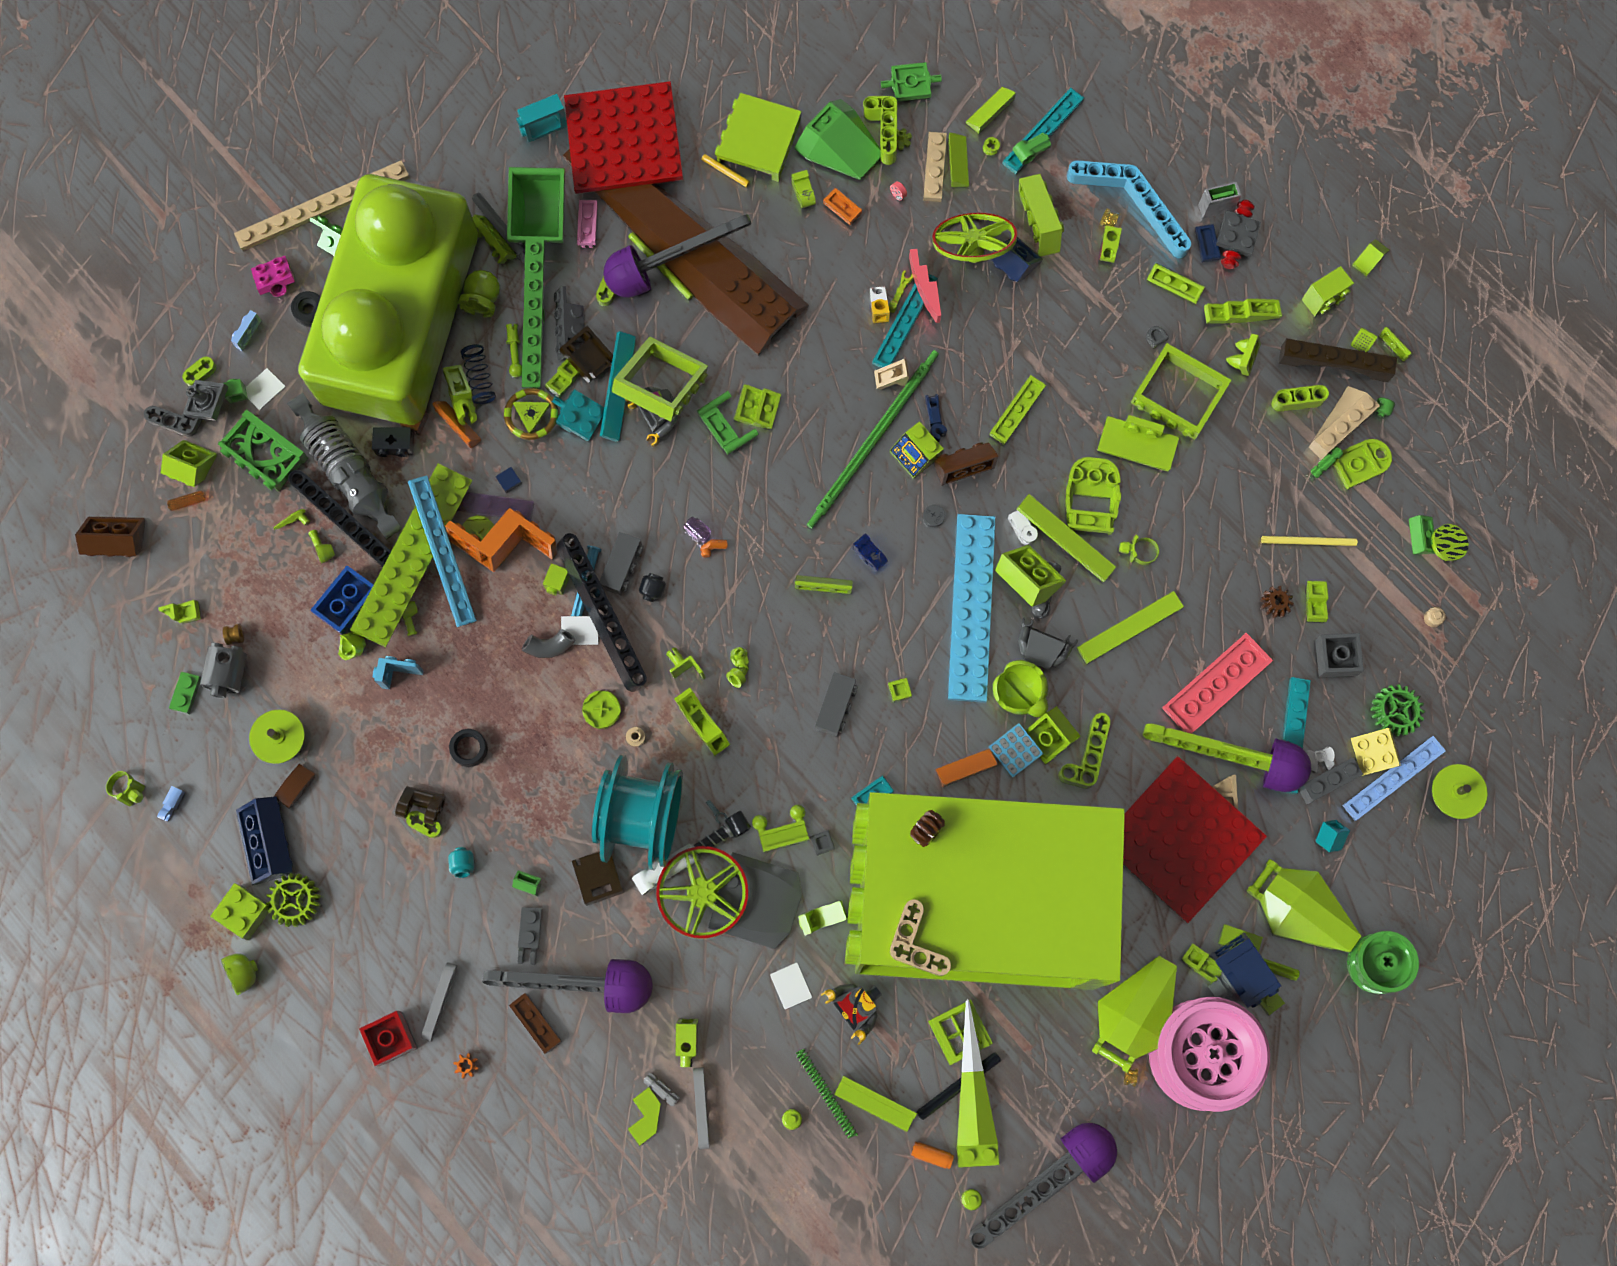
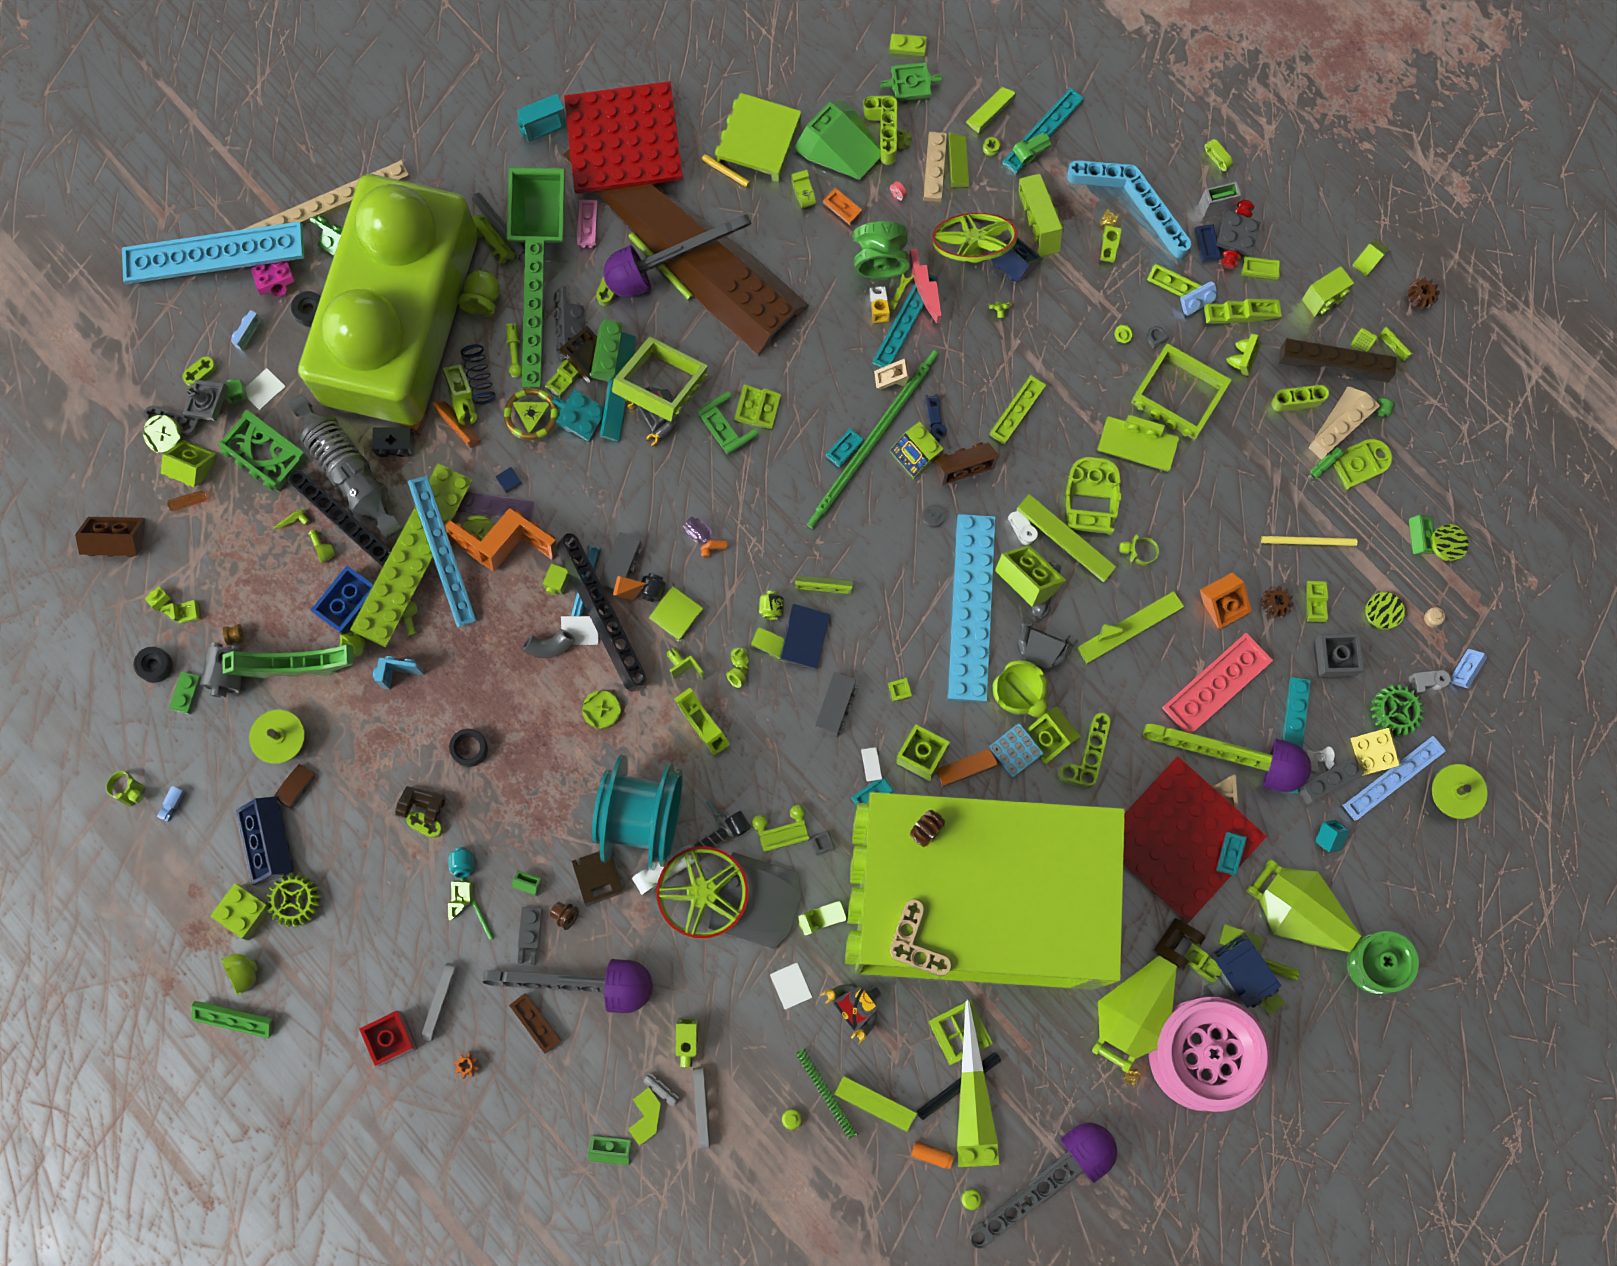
(157, 598): none -> lime plate
(158, 674): none -> black tyre
(162, 433): none -> tile
(213, 252): none -> medium azure plate
(231, 1019): none -> bright green plate
(288, 664): none -> bright green arch
(461, 897): none -> slope
(481, 917): none -> bright green axle
(564, 915): none -> reddish brown piece
(606, 350): none -> bright green brick
(609, 1150): none -> bright green slope
(627, 588): none -> orange slope
(635, 743): tan plate -> none
(676, 613): none -> lime slope
(768, 642): none -> lime slope
(771, 605): none -> lime head
(804, 636): none -> dark blue tile
(844, 447): none -> teal plate
(869, 553): clear blue leg -> none
(871, 764): none -> white sticker
(881, 250): none -> bright green piece
(908, 44): none -> lime plate
(923, 752): none -> lime brick
(1000, 308): none -> lime plant
(1108, 632): none -> lime slope
(1124, 333): none -> lime plate
(1172, 938): none -> dark brown connector
(1199, 298): none -> light blue plate
(1218, 155): none -> lime beam
(1226, 600): none -> orange slope
(1231, 854): none -> teal plate
(1261, 268): none -> lime tile
(1384, 611): none -> lime tile
(1416, 292): none -> reddish brown gear
(1431, 679): none -> light grey leg
(1468, 668): none -> light blue plate

